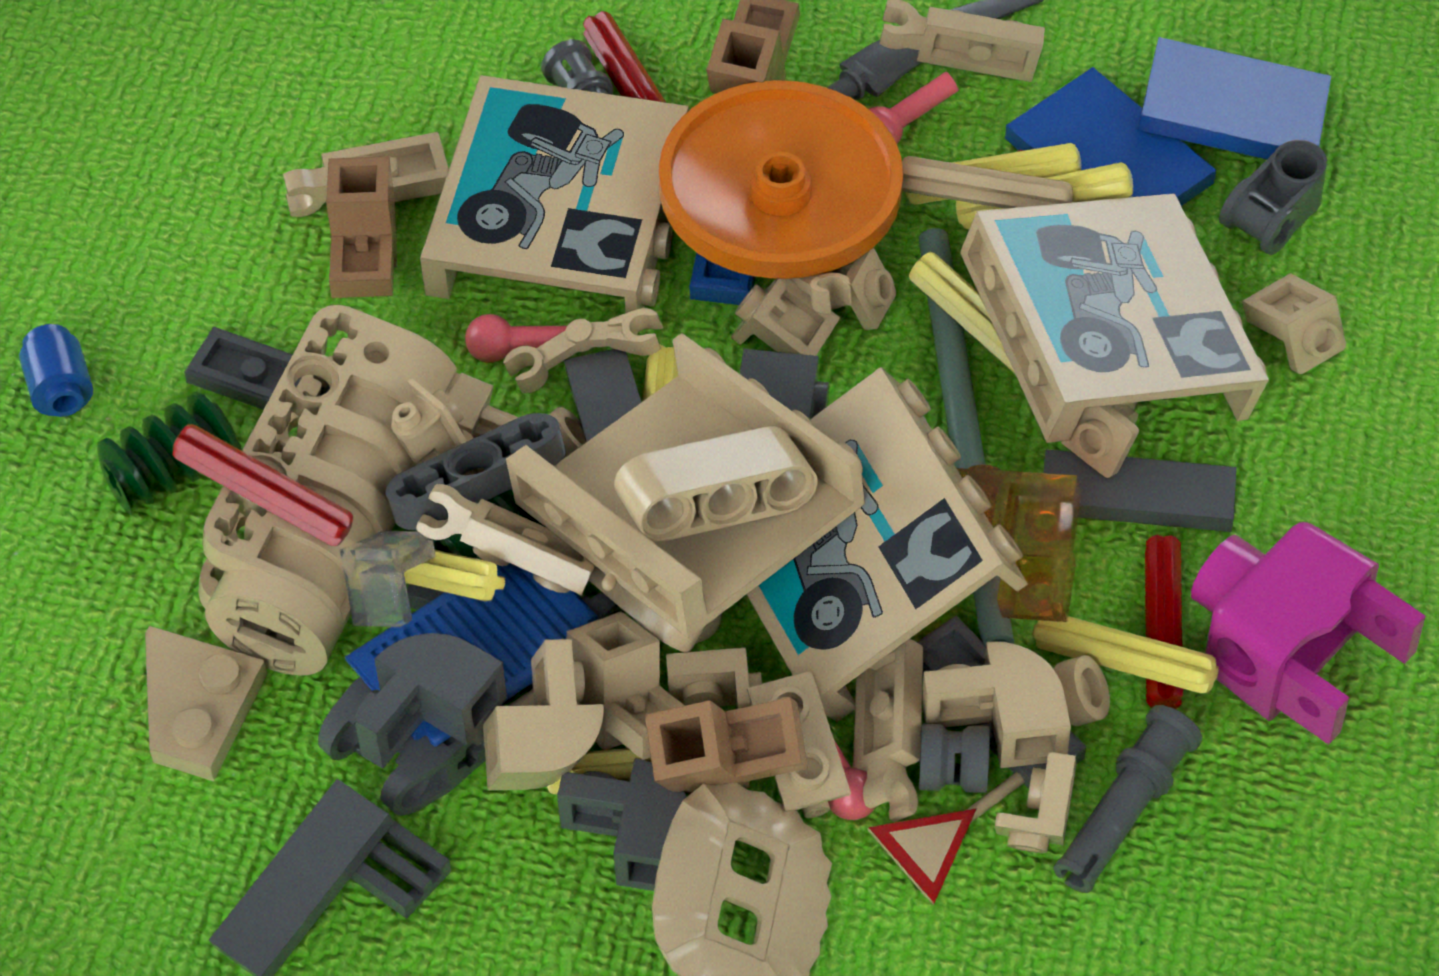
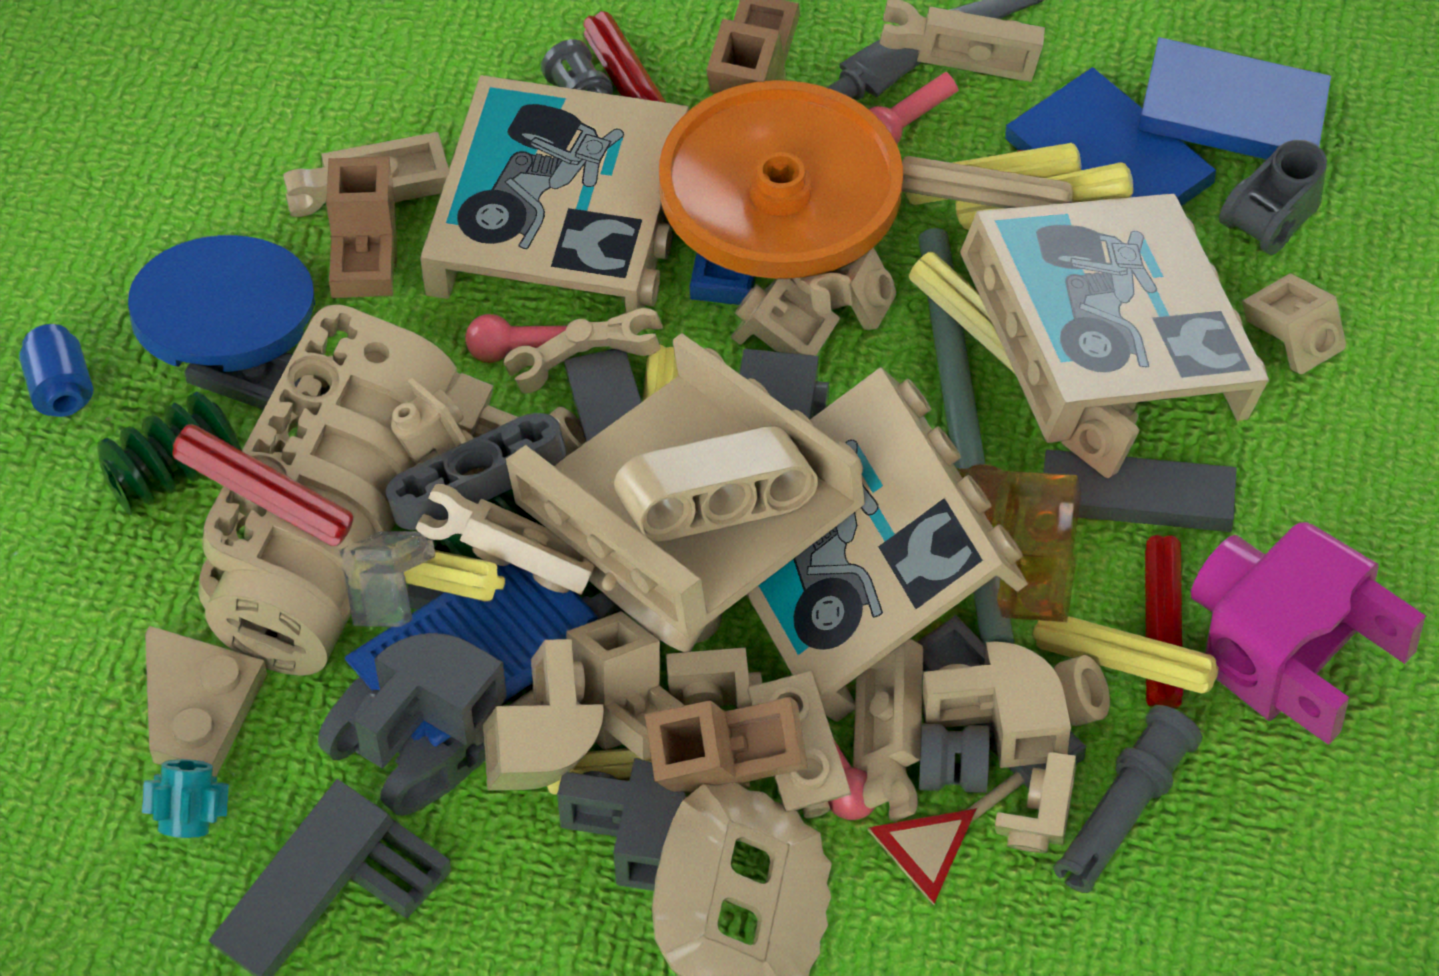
(185, 798): none -> teal gear
(221, 302): none -> blue tile

